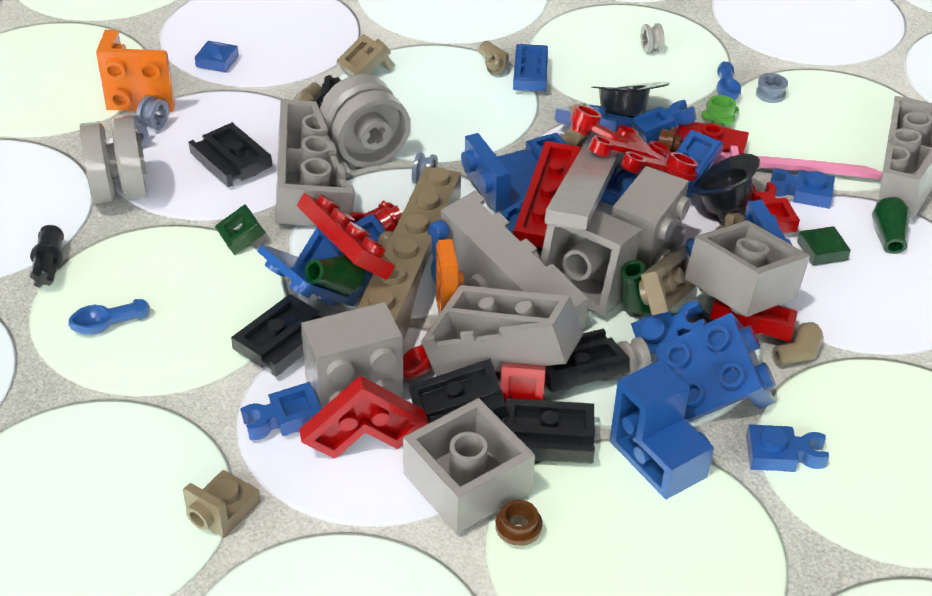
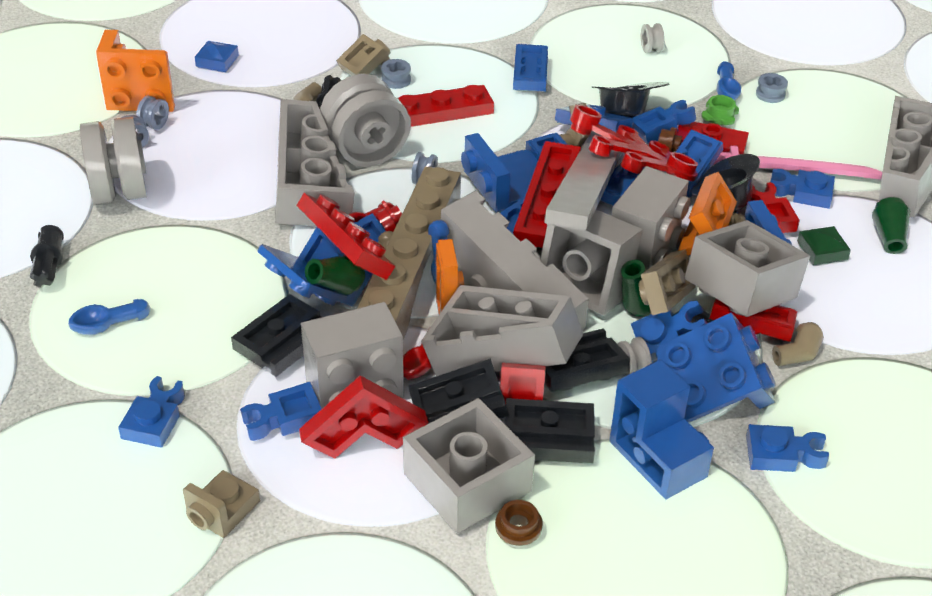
(153, 418): none -> blue plate
(230, 154): black plate -> none
(240, 229): dark green tile -> none
(396, 73): none -> sand blue bush
(448, 105): none -> red plate
(495, 58): dark tan arm -> none
(710, 211): none -> orange panel

